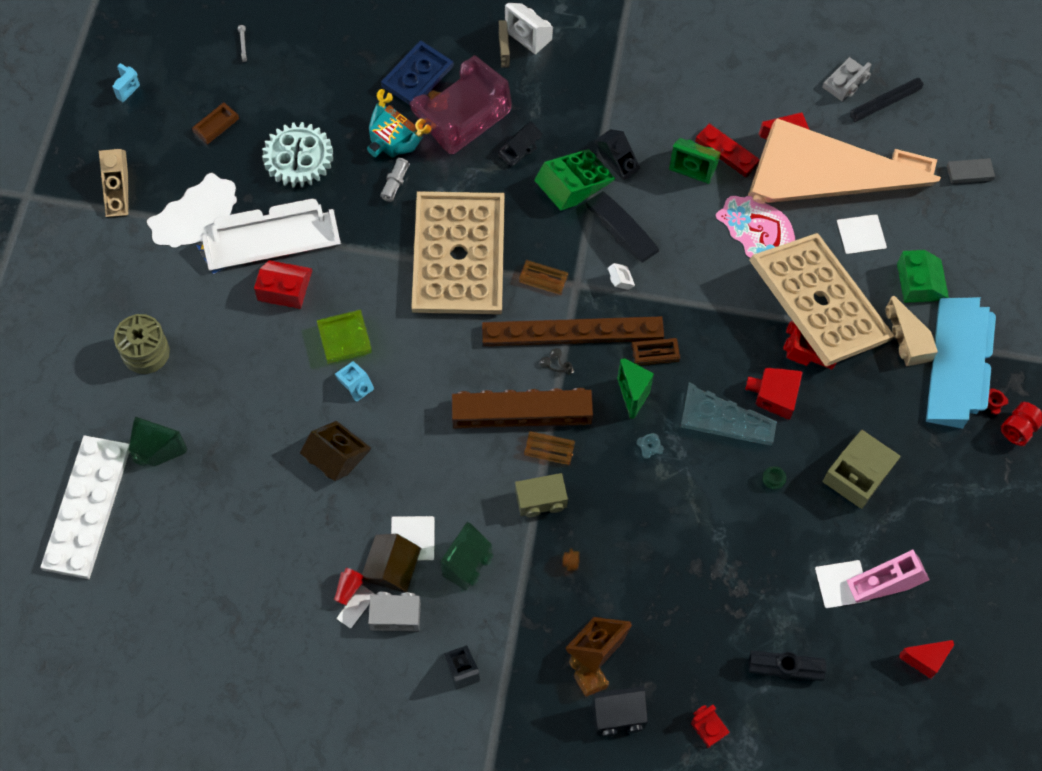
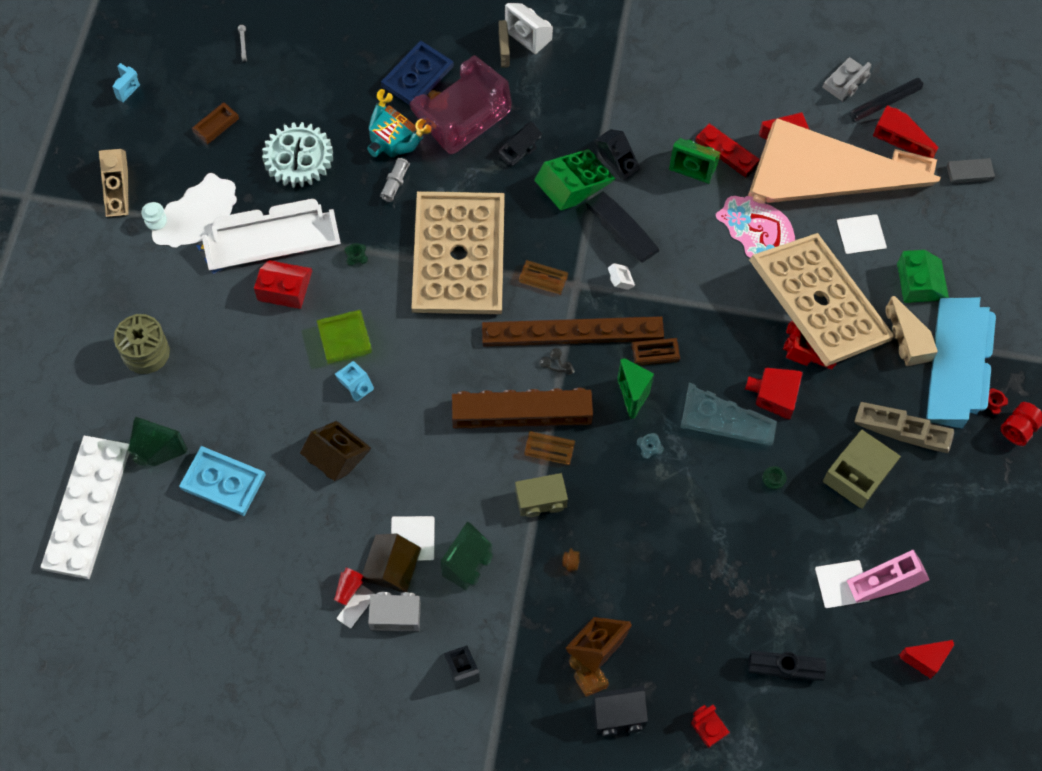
(154, 216): none -> light aqua wheel
(222, 480): none -> medium azure plate
(356, 249): none -> clear green plate
(901, 131): none -> red slope
(905, 428): none -> dark tan slope

